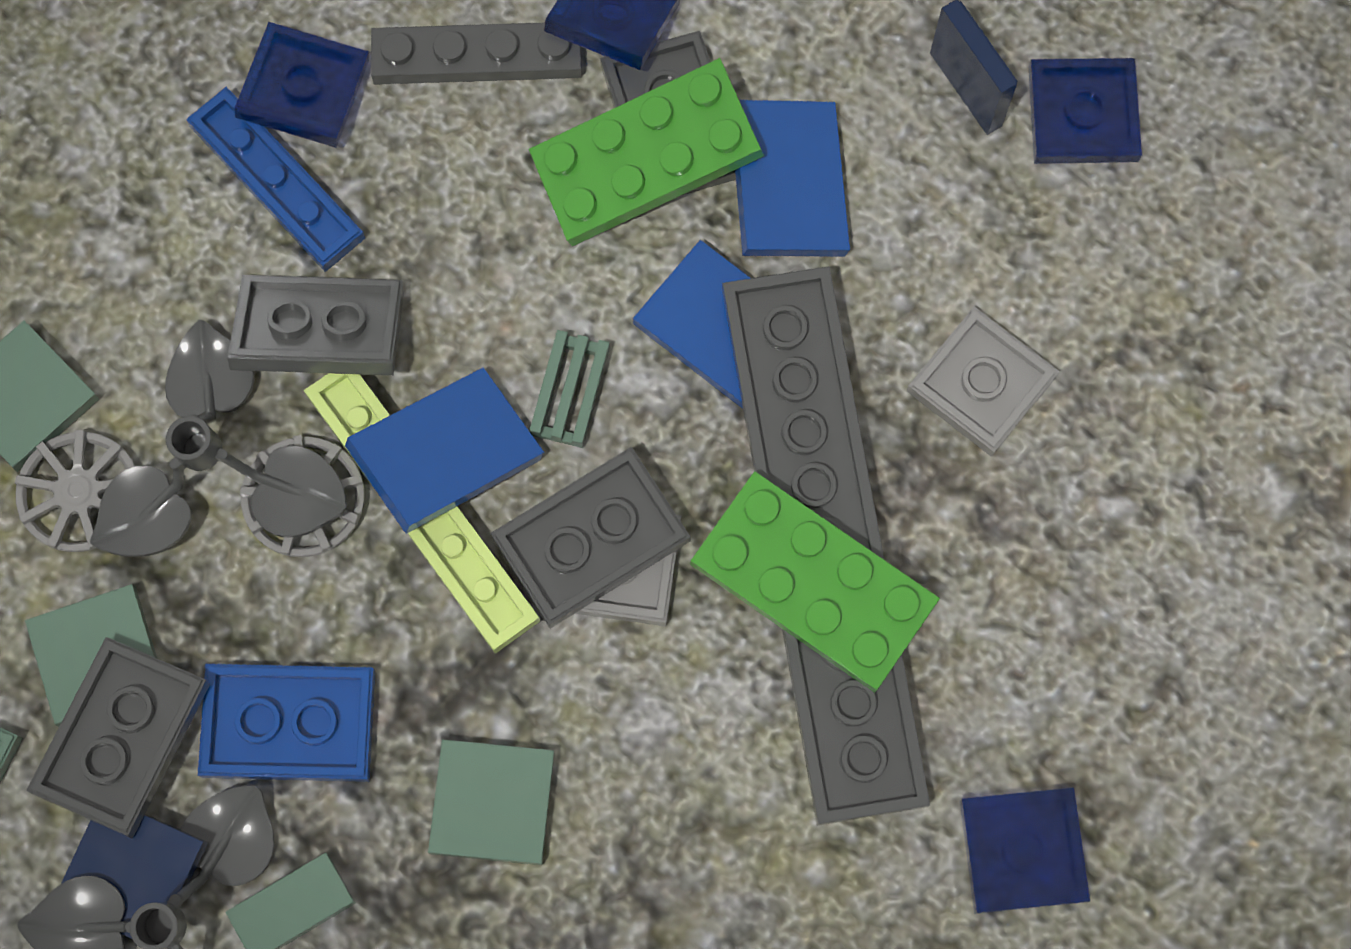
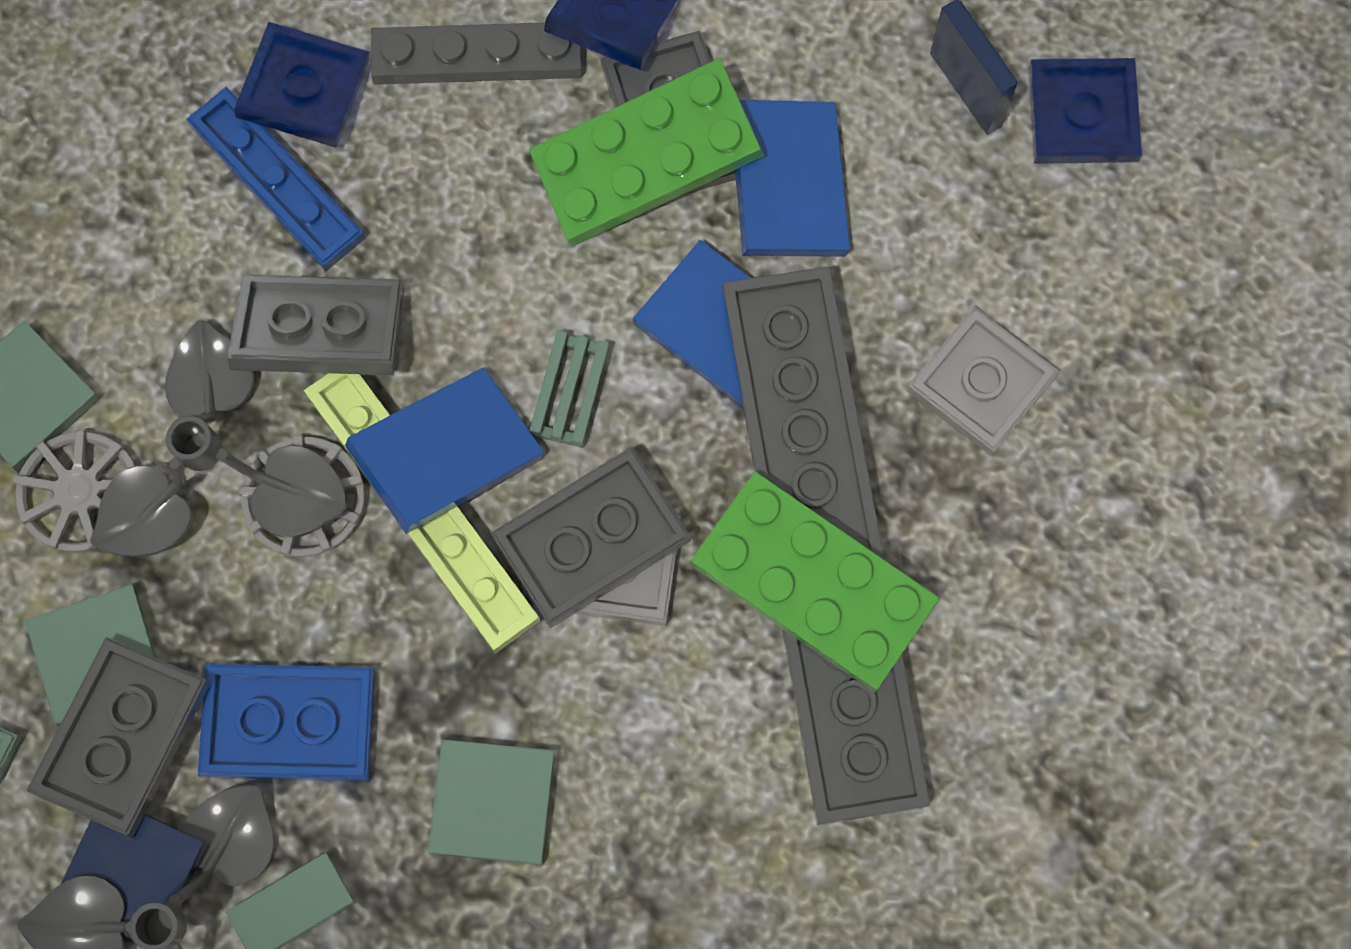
(1024, 850): clear blue tile -> none

